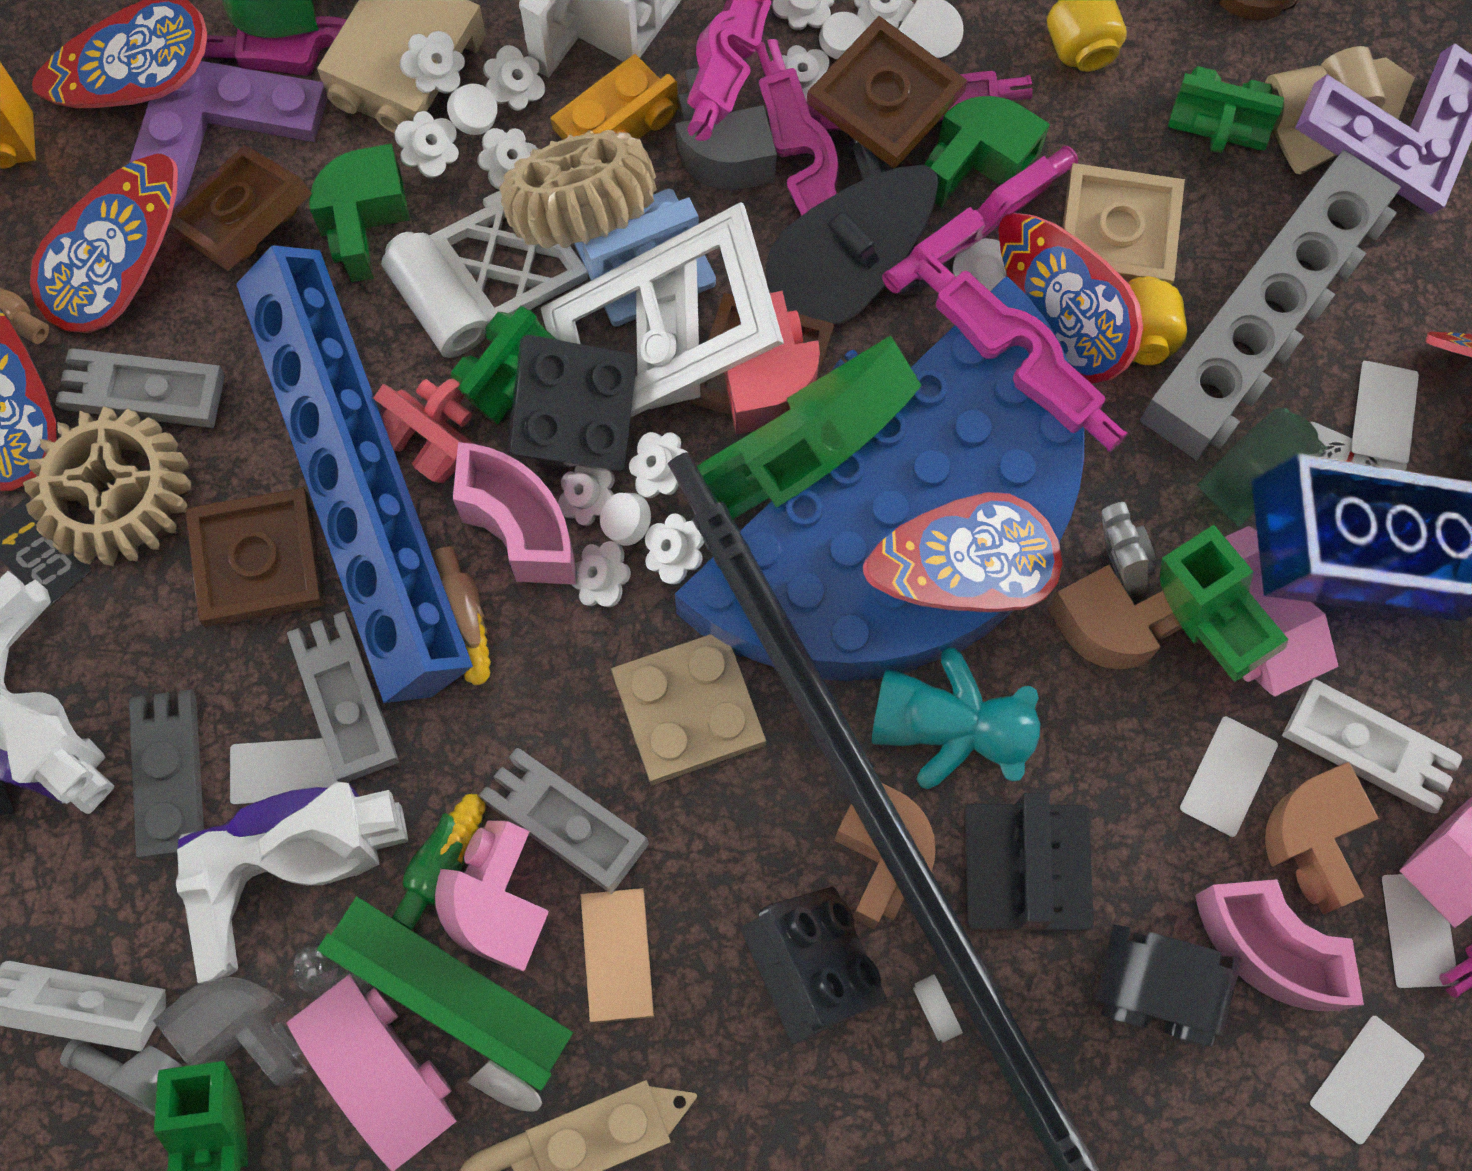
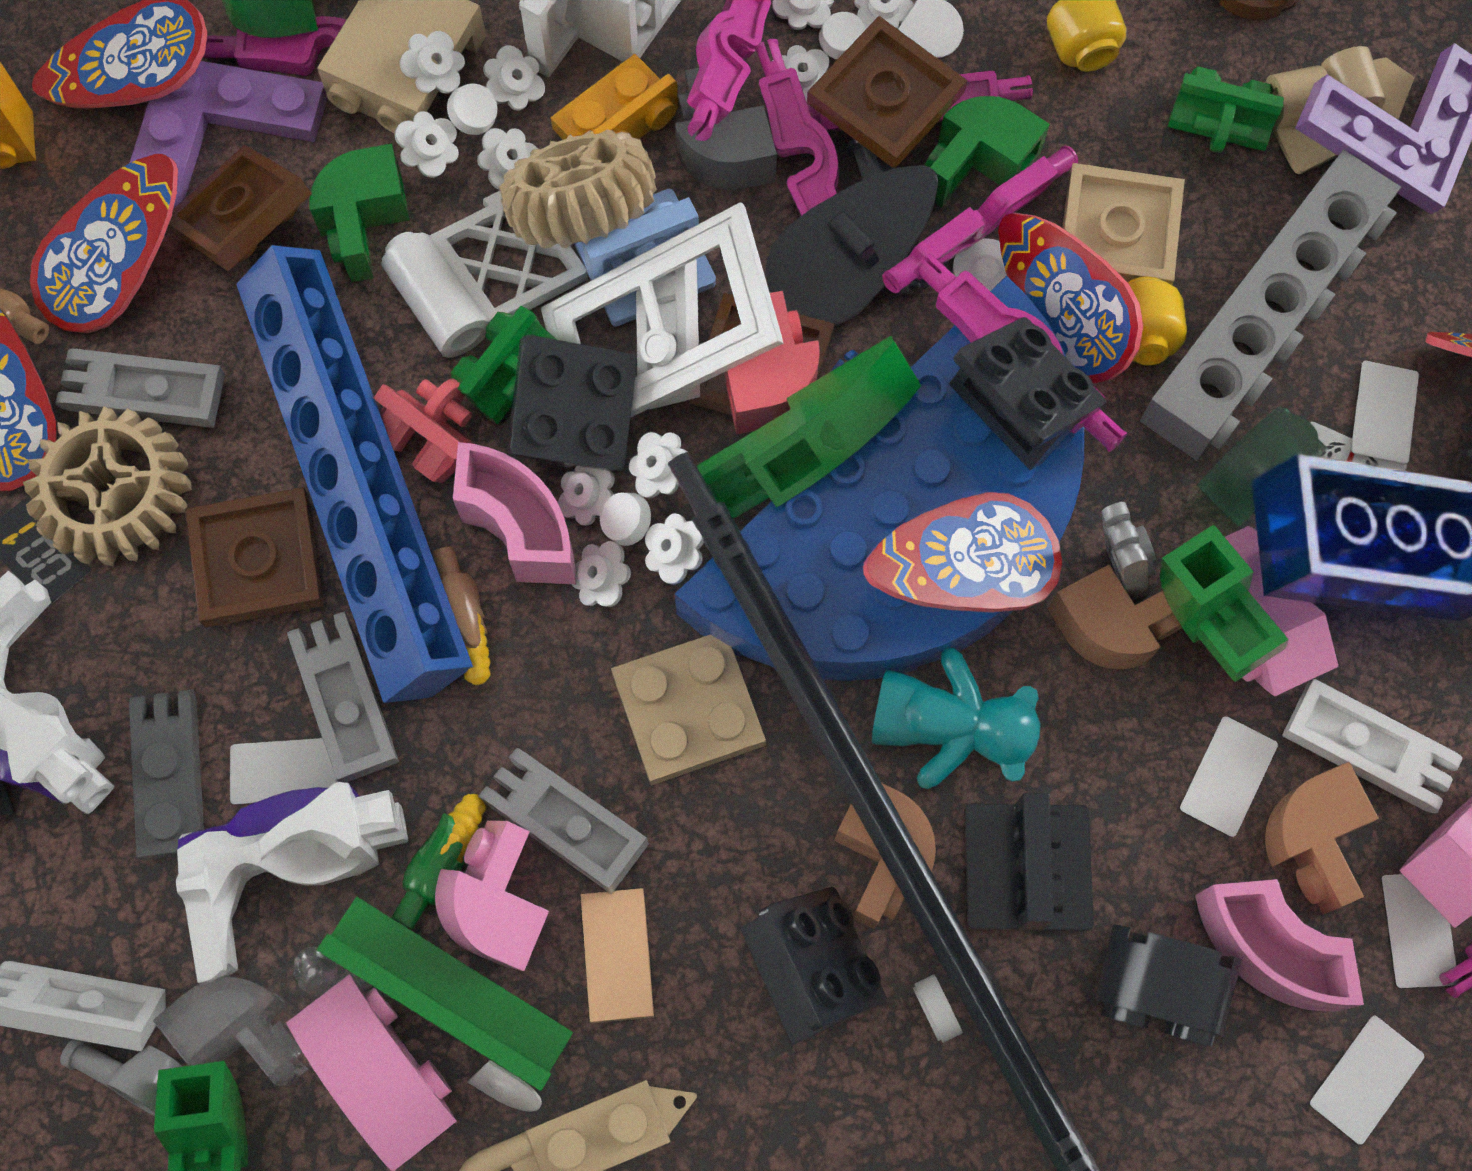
(1024, 389): none -> black bracket

